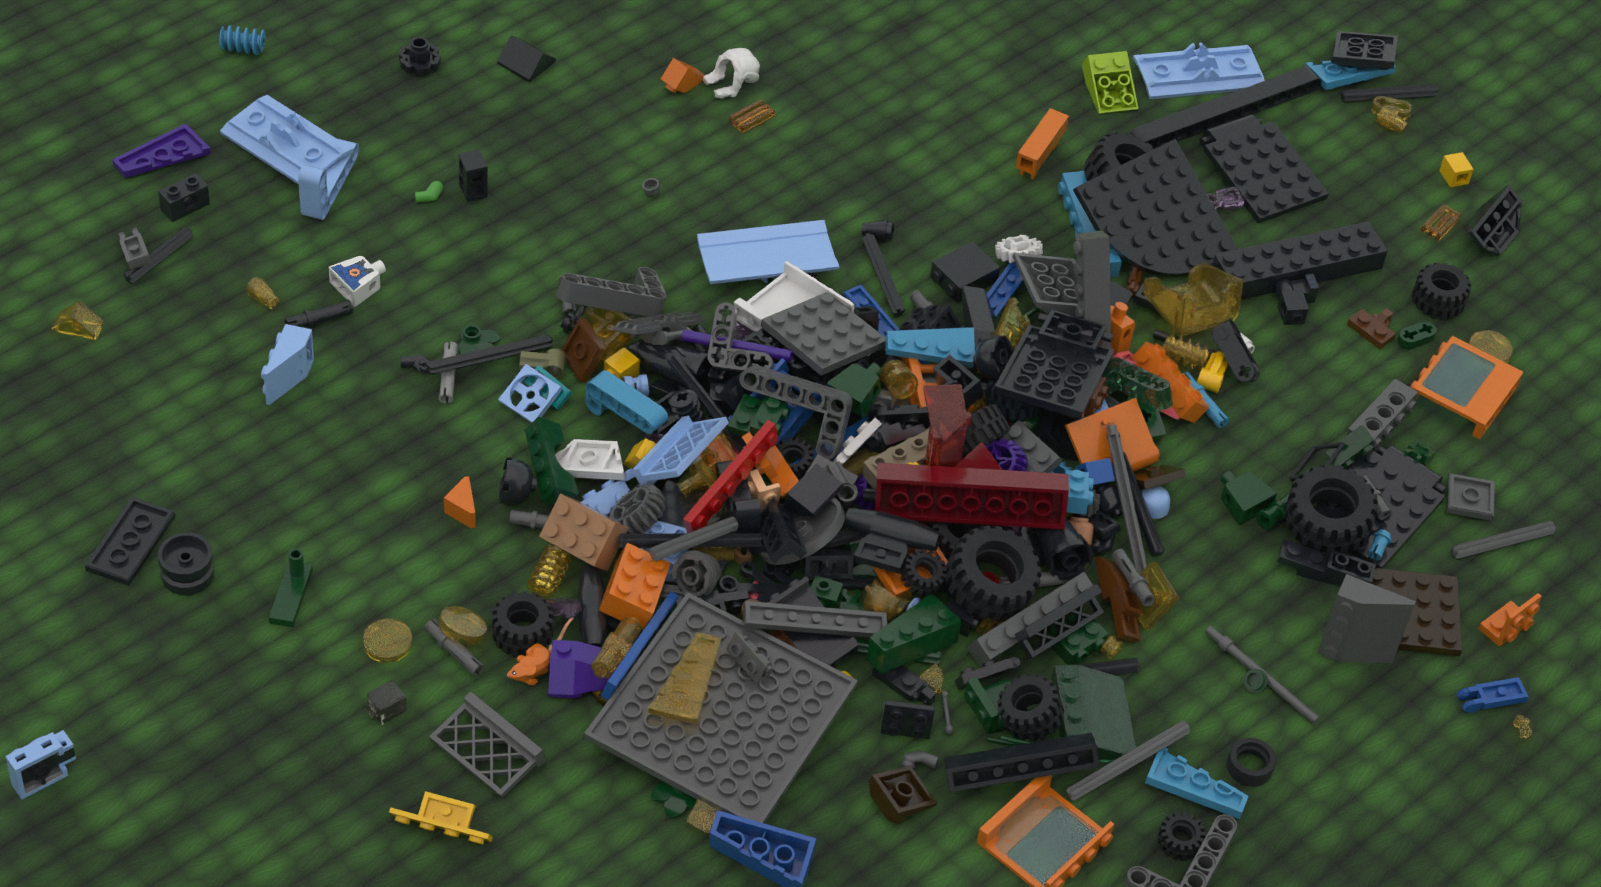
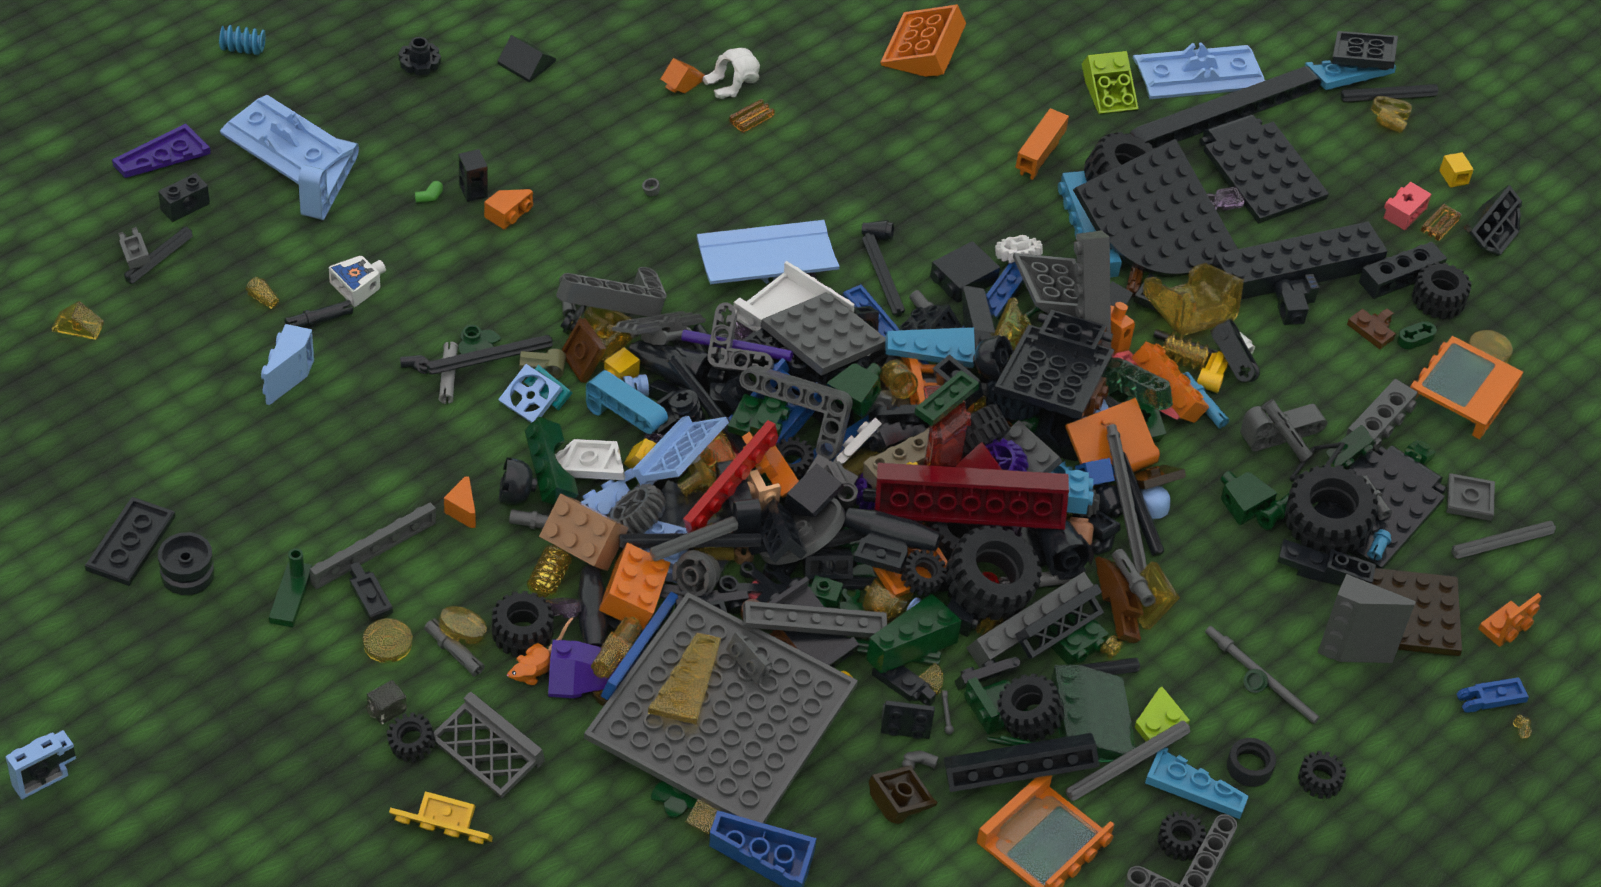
(369, 593): none -> black hinge
(373, 545): none -> dark grey plate
(407, 725): none -> black tyre
(507, 206): none -> orange slope
(925, 40): none -> orange slope
(946, 398): none -> dark green plate
(1159, 715): none -> lime wing
(1259, 430): none -> dark grey beam
(1282, 423): none -> dark grey pin
(1317, 785): none -> black tyre
(1399, 270): none -> black brick
(1406, 205): none -> coral brick

